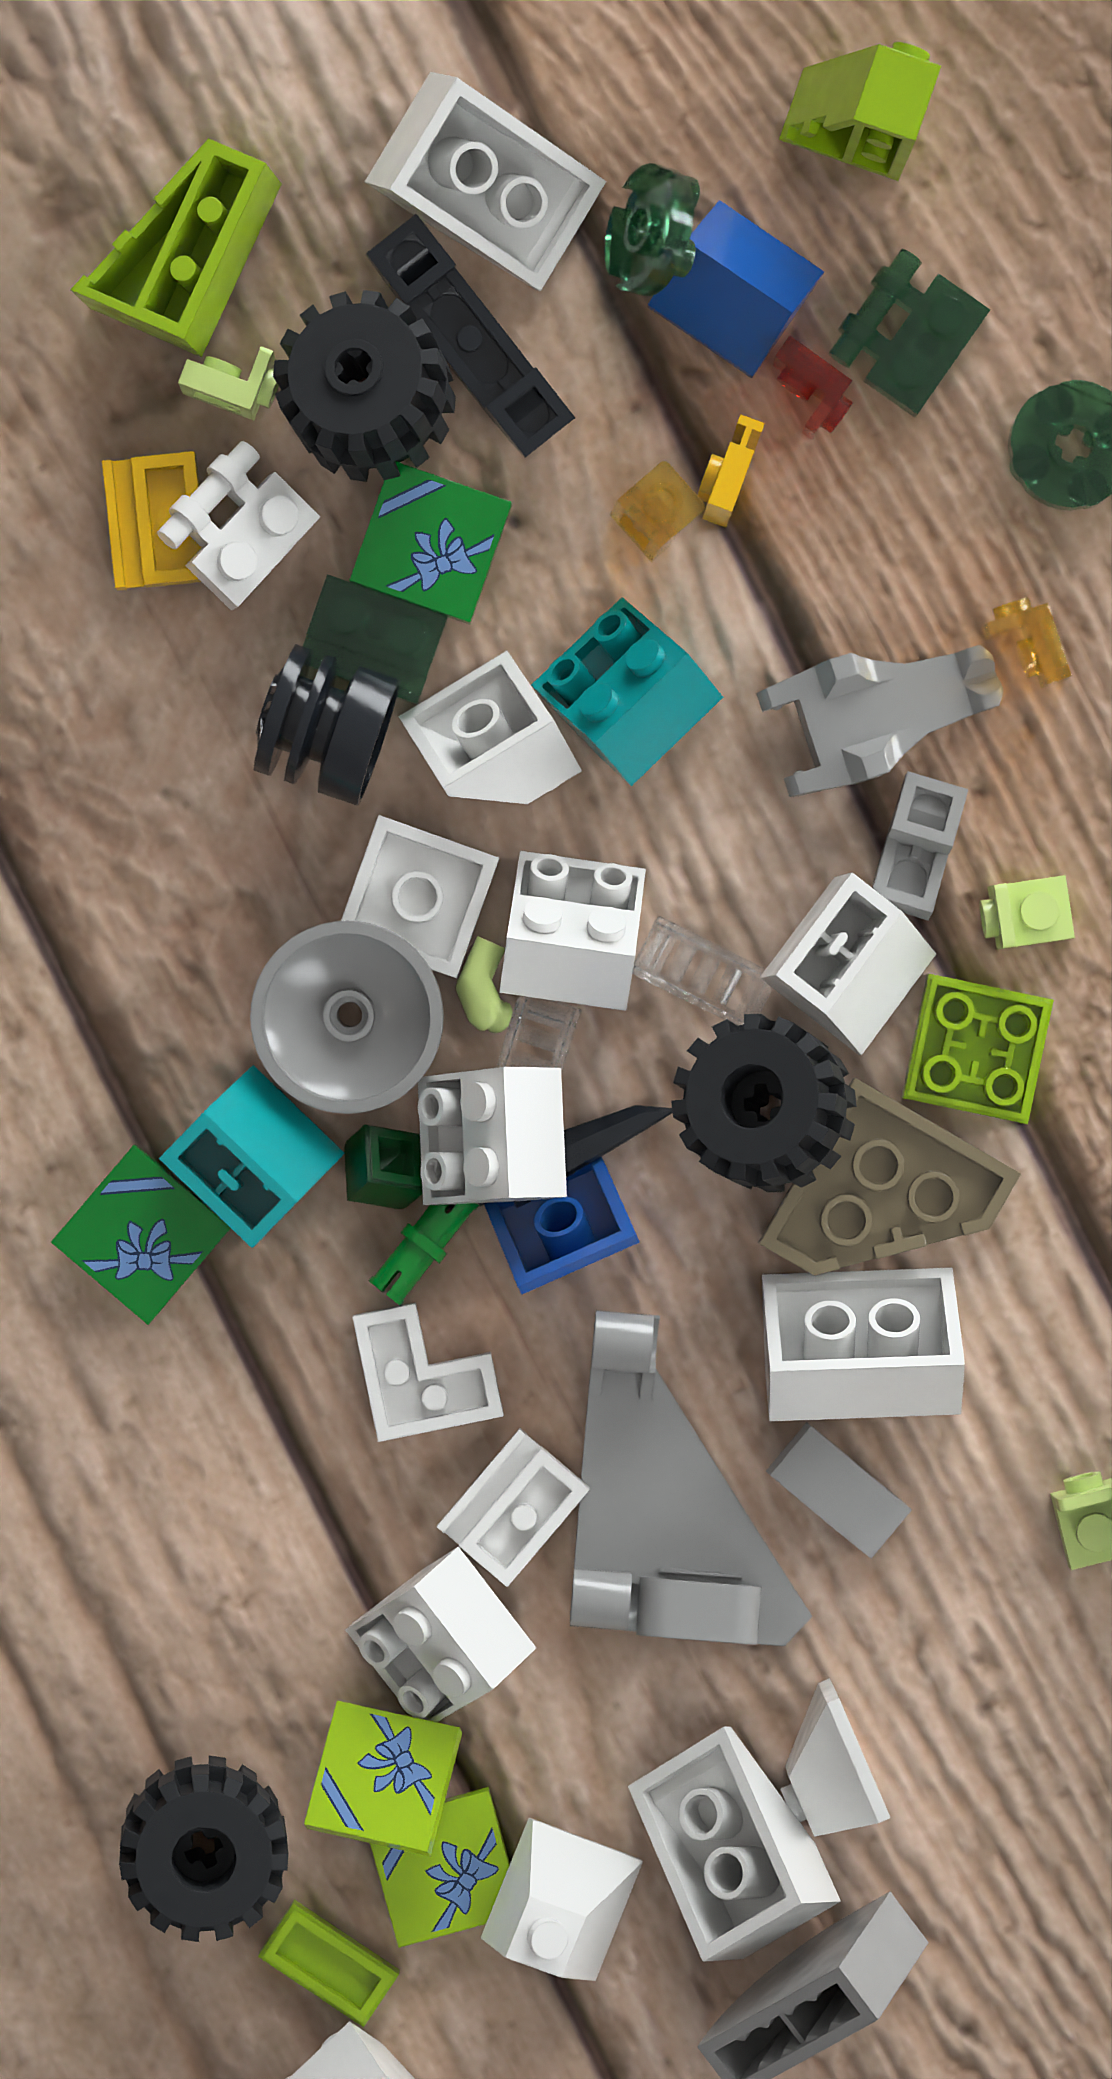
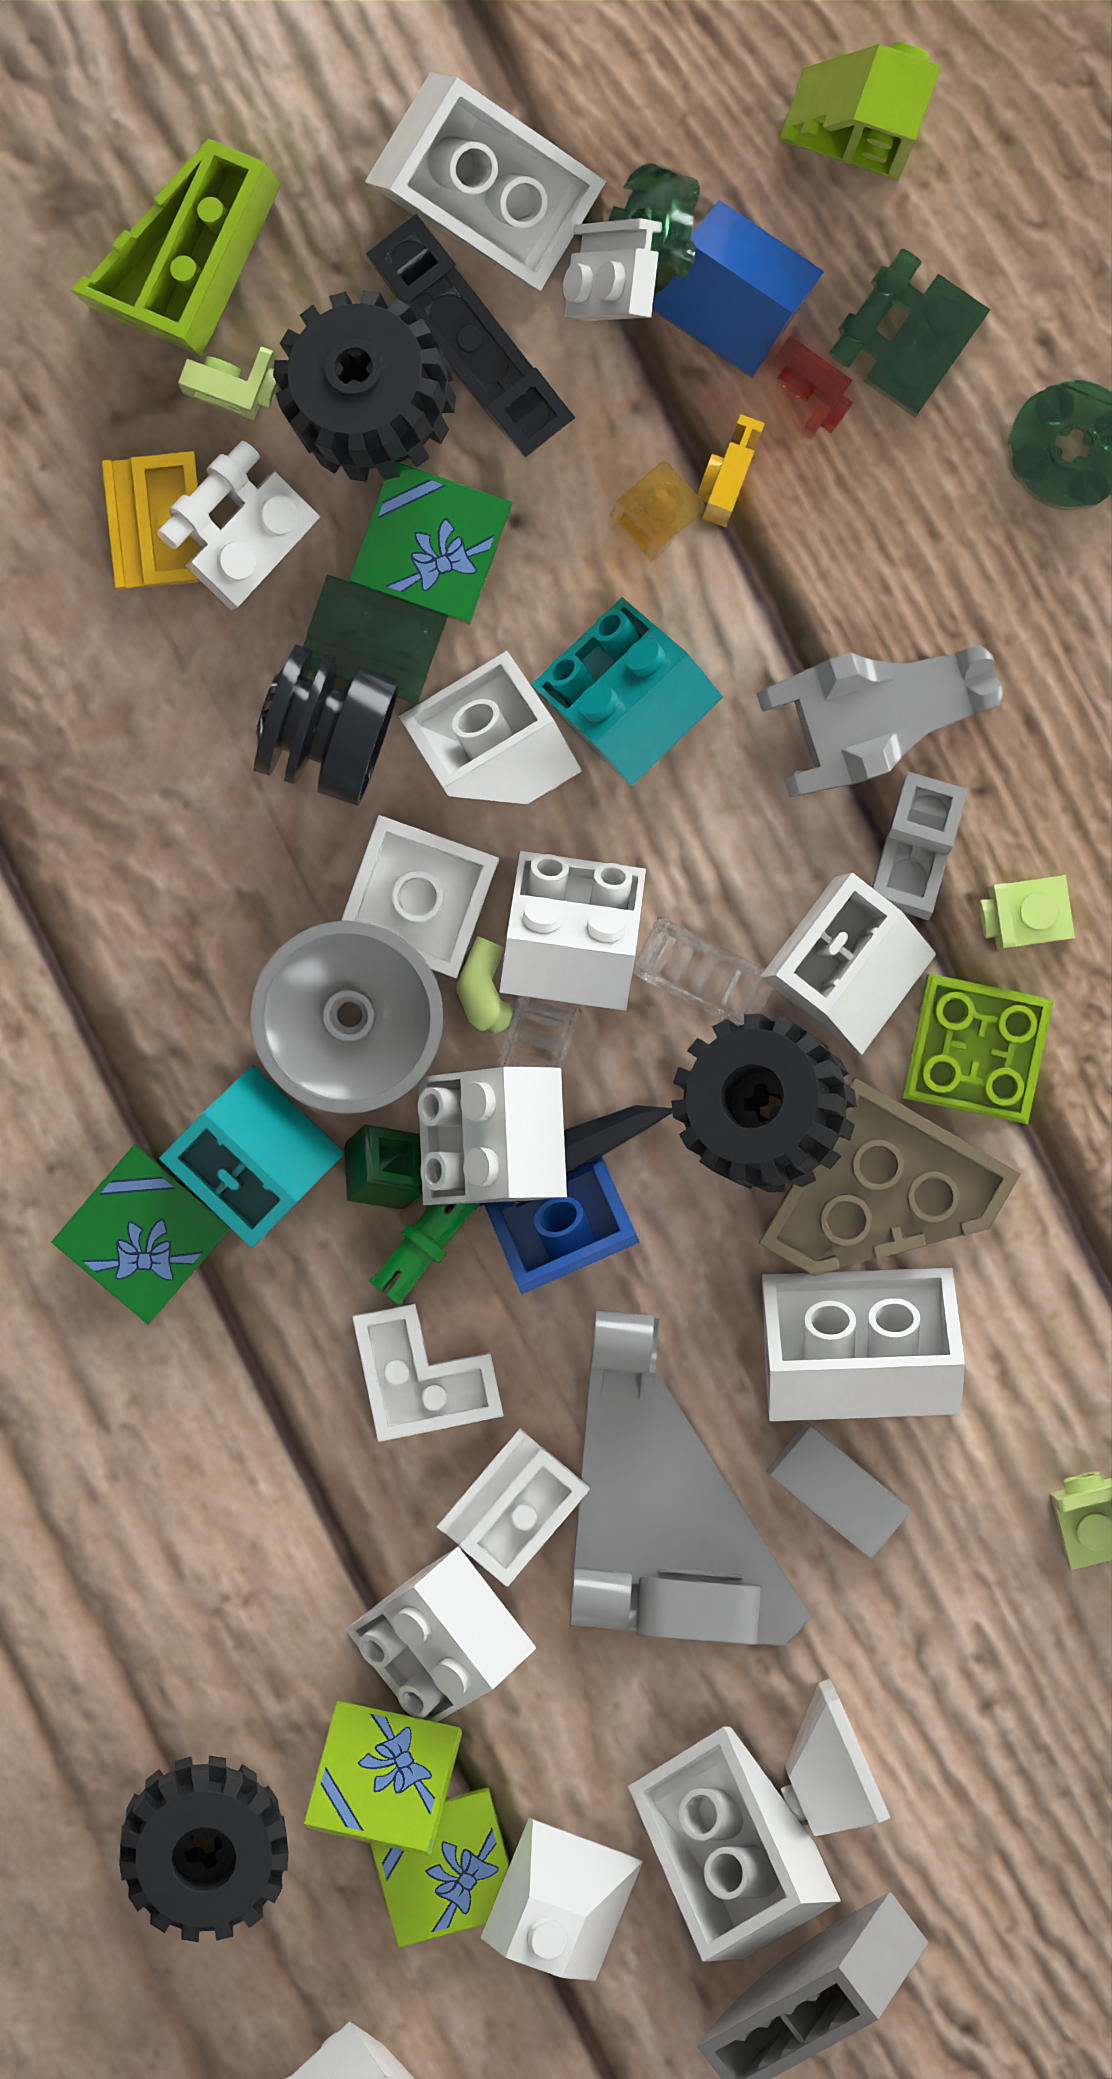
(329, 1963): lime tile -> none
(613, 271): none -> white plate
(1041, 650): clear yellow bracket -> none

